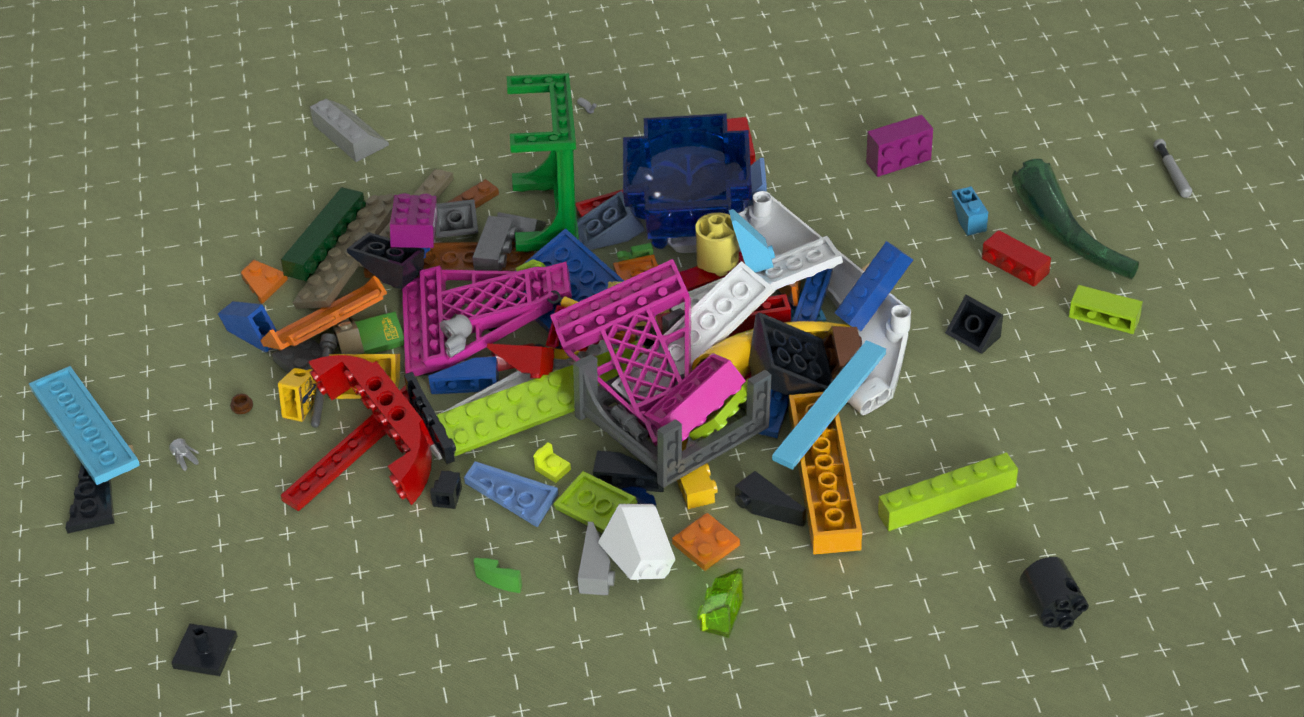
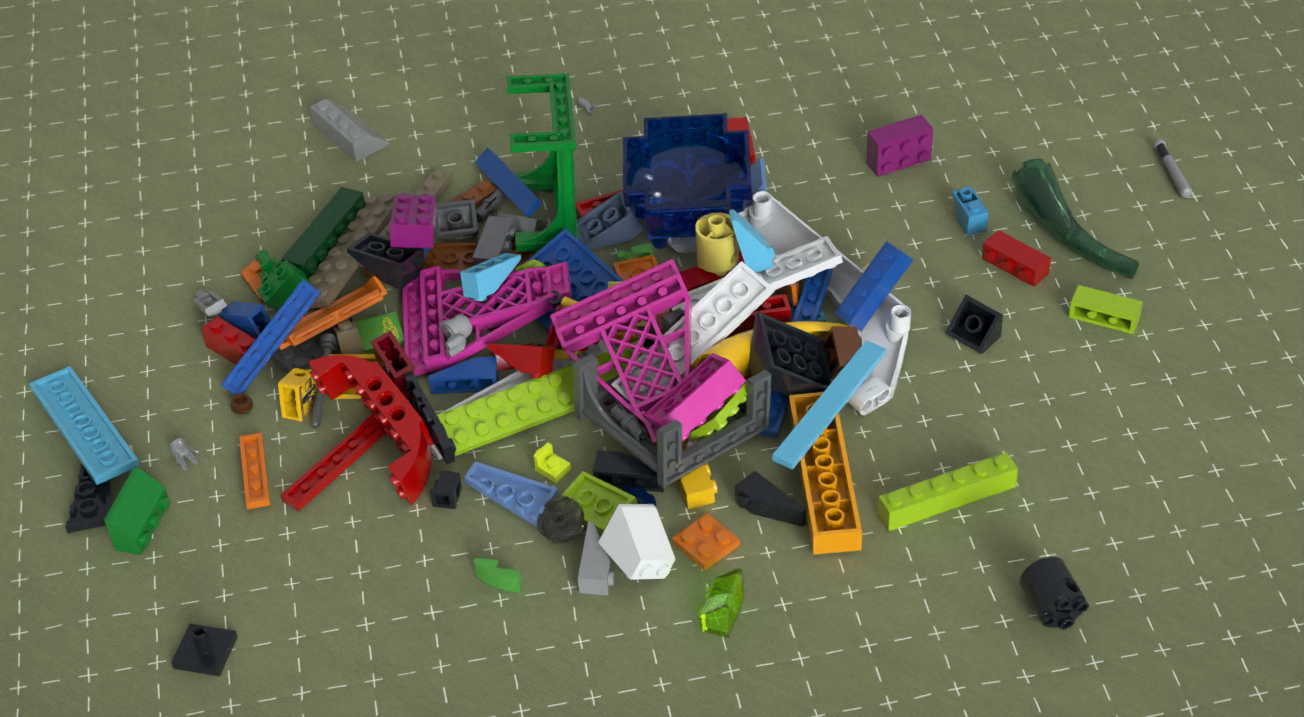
(136, 512): none -> green slope
(209, 302): none -> light grey hinge
(226, 339): none -> red brick
(254, 471): none -> orange plate
(271, 338): none -> blue tile
(278, 279): none -> green brick
(392, 358): none -> dark red slope
(487, 276): none -> medium azure slope
(496, 198): none -> dark grey pin
(508, 182): none -> blue tile
(569, 528): none -> clear smoke plate

